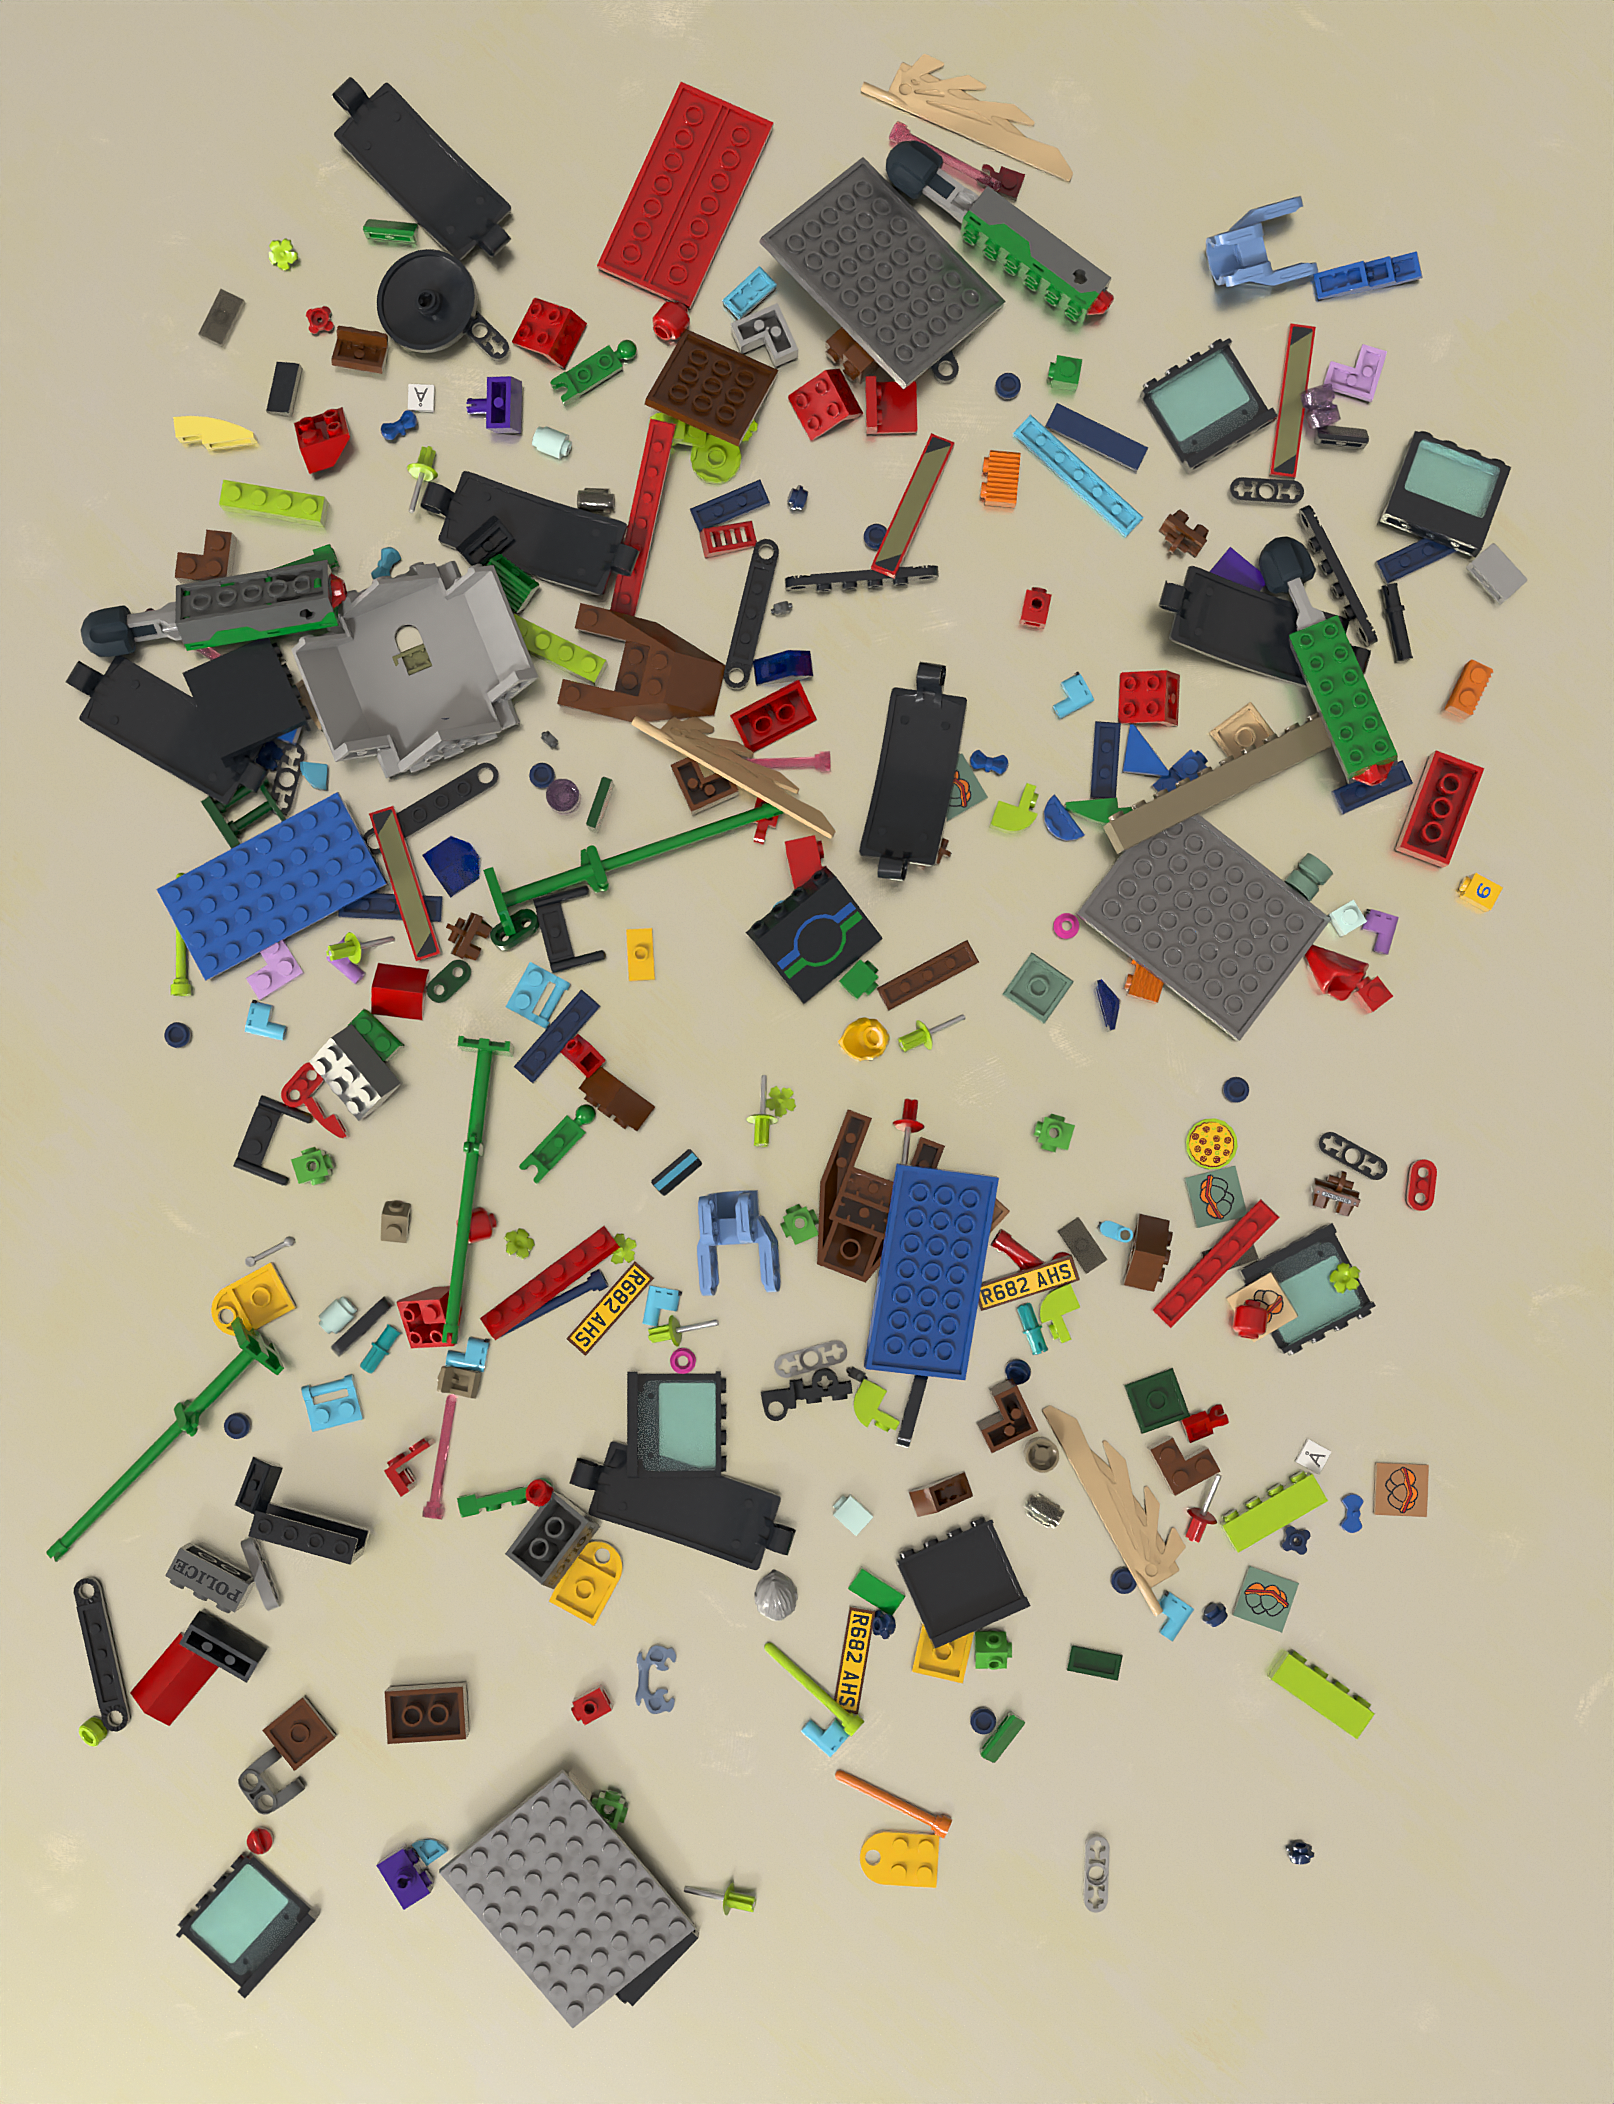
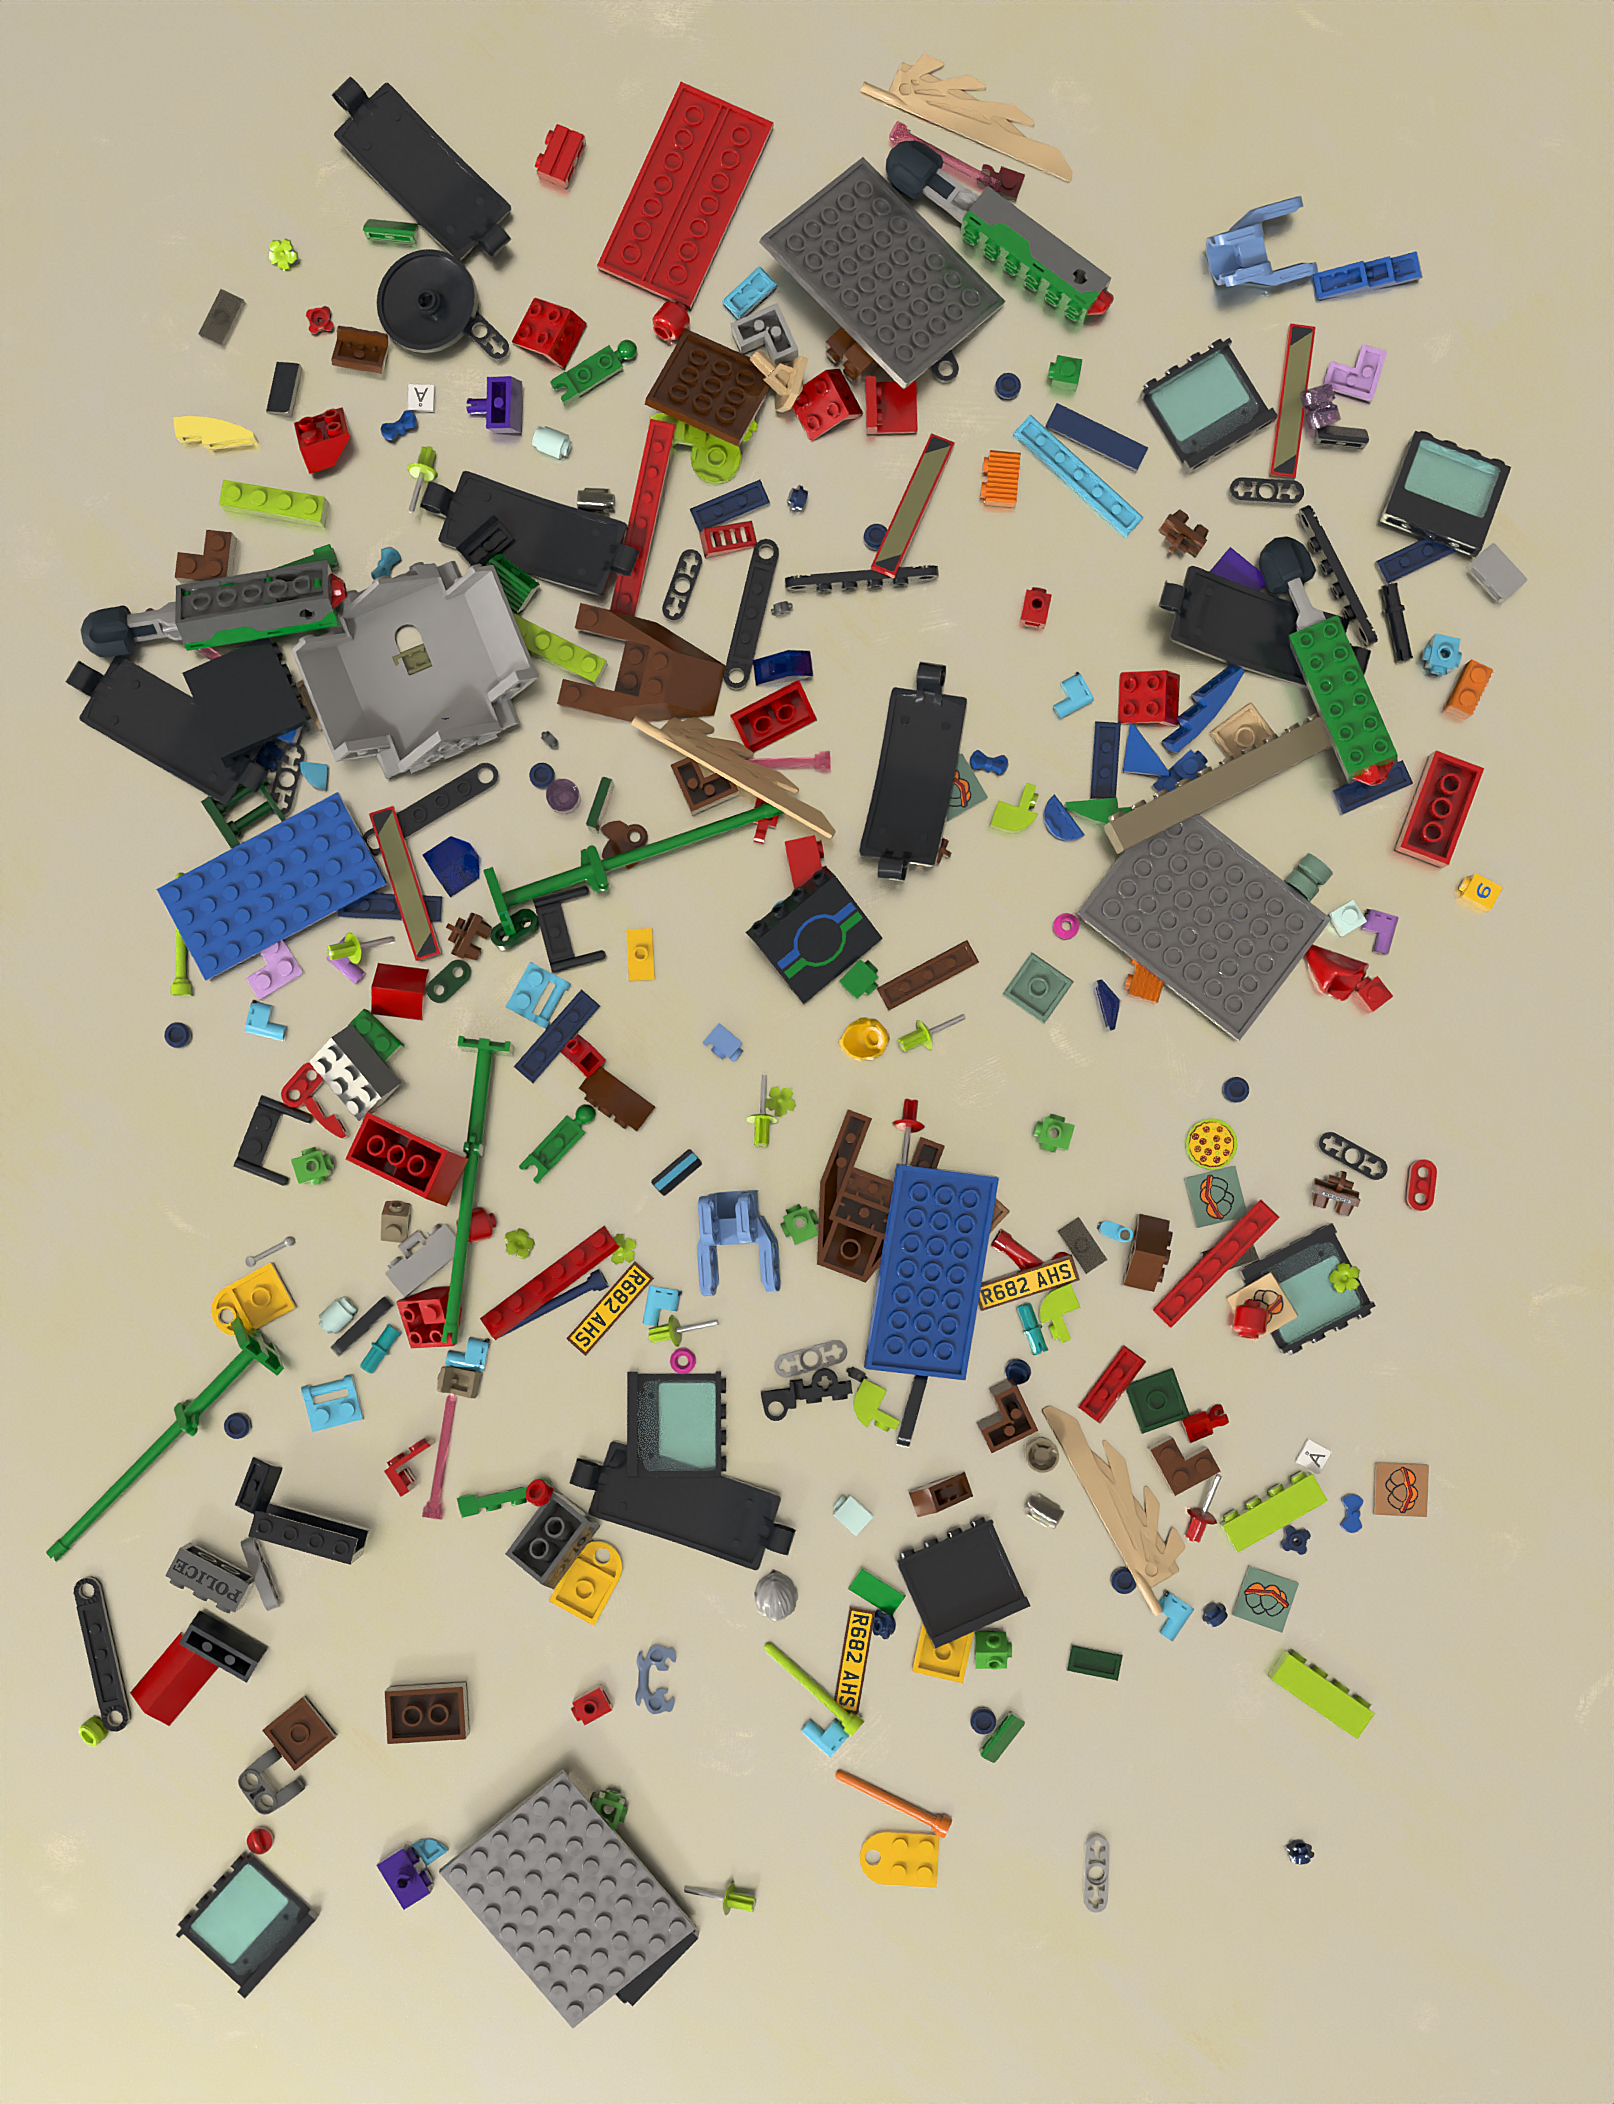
(407, 1159): none -> red brick
(416, 1269): none -> light grey piece
(560, 156): none -> red brick
(620, 841): none -> reddish brown plate
(682, 565): none -> black beam
(724, 1043): none -> medium blue brick
(783, 379): none -> tan piece
(1112, 1384): none -> red tile
(1209, 701): none -> blue slope
(1446, 646): none -> medium azure brick

